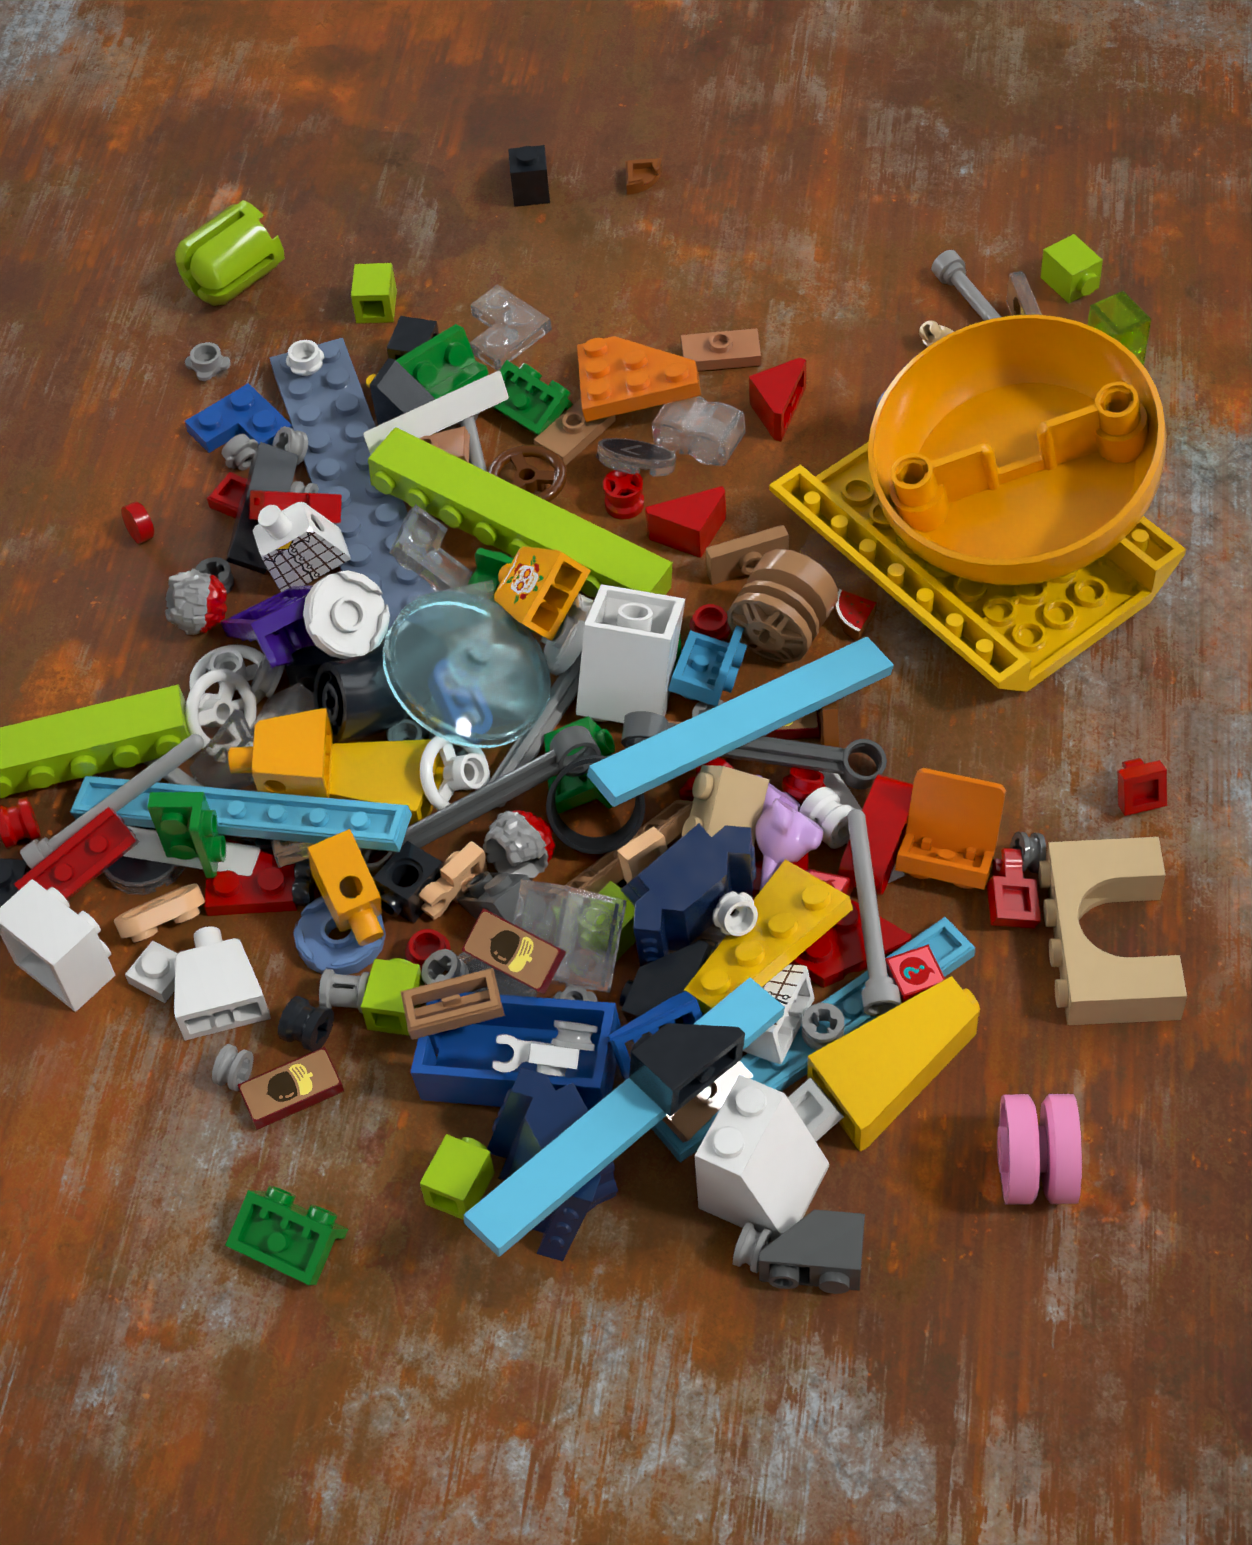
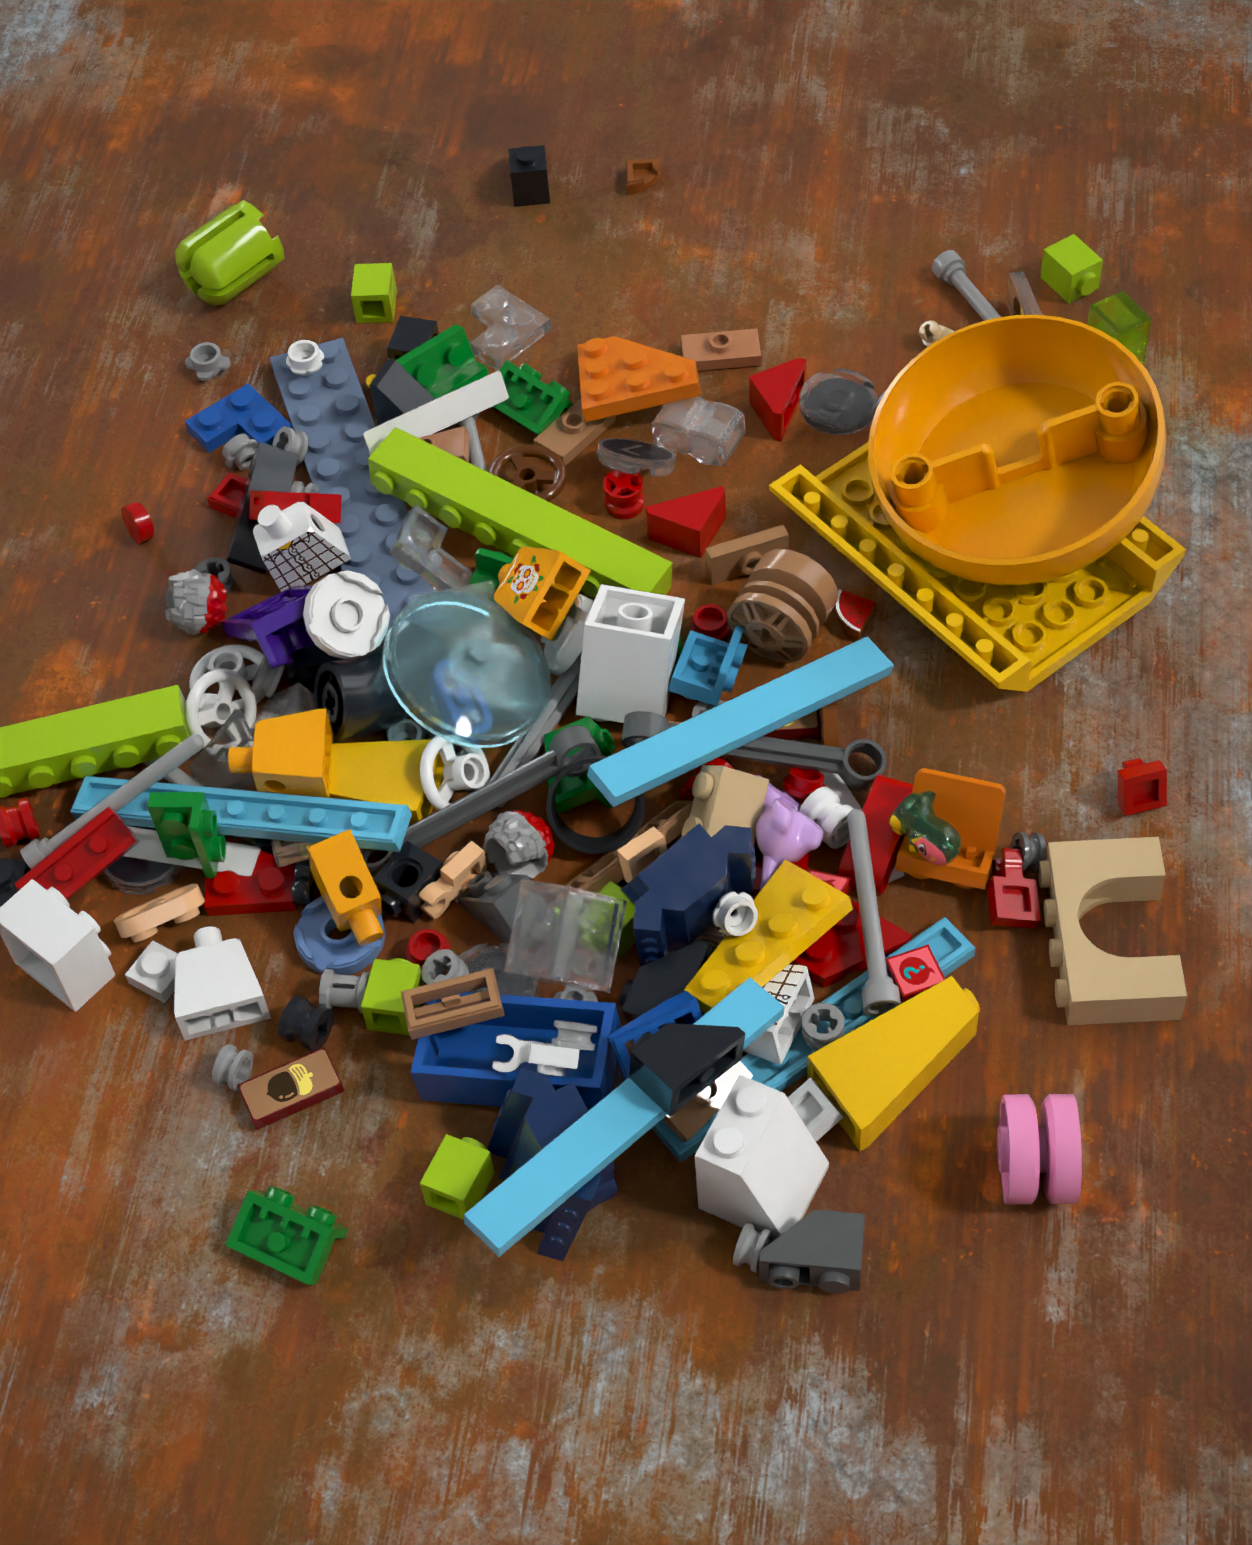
(513, 951): tile -> none
(838, 402): none -> clear tile
(926, 832): none -> clear green animal

